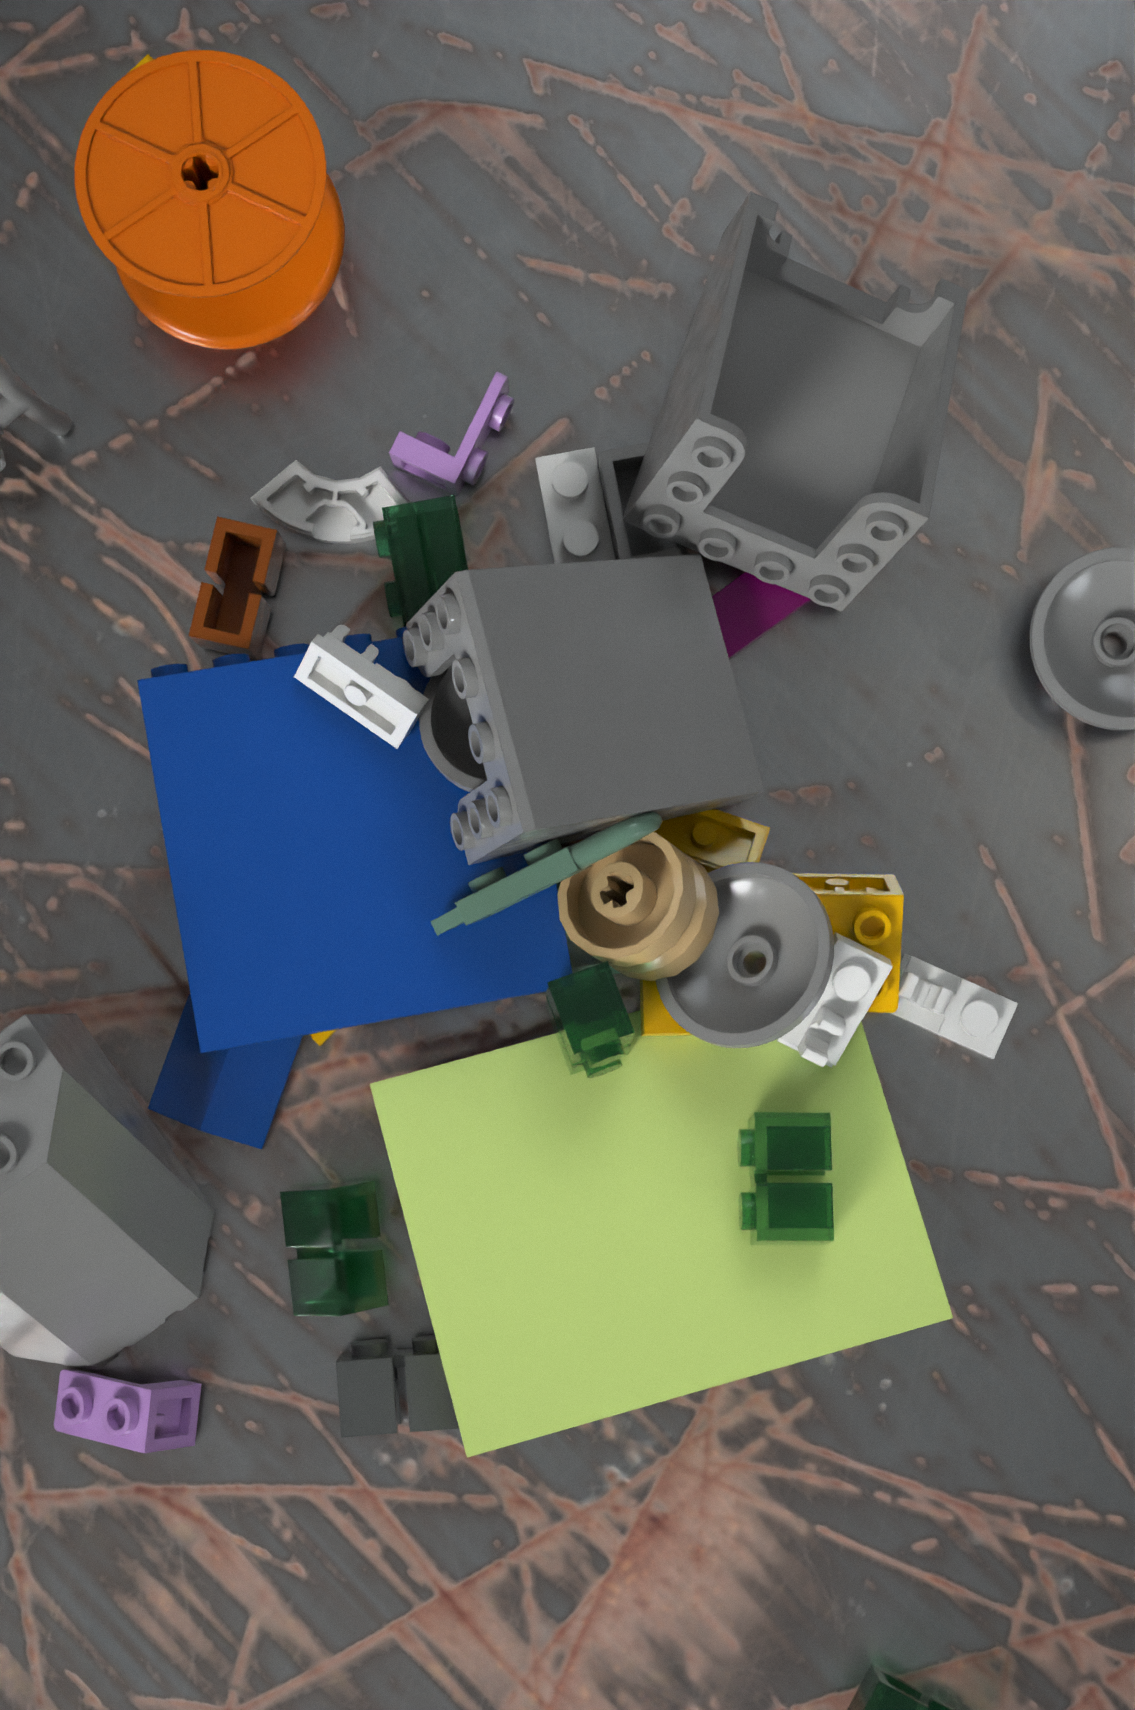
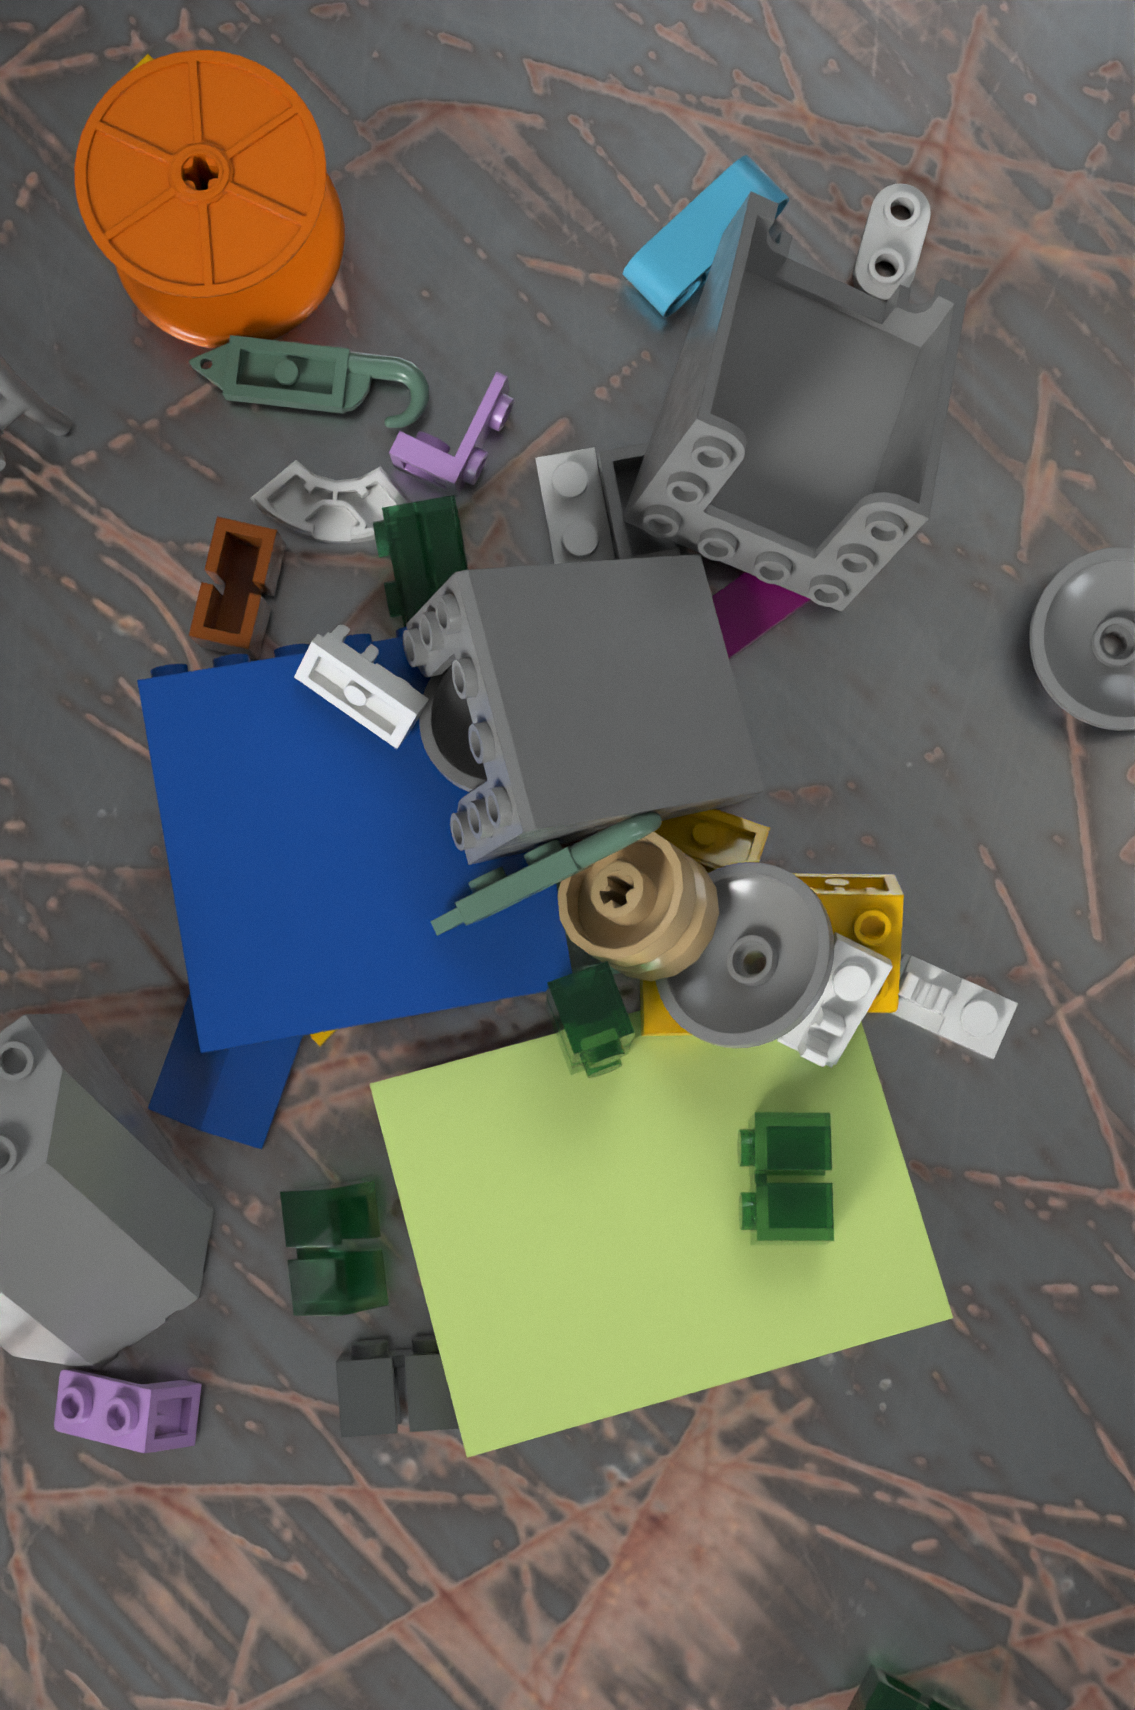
(308, 376): none -> sand green plate
(682, 252): none -> medium azure beam
(891, 241): none -> white plate

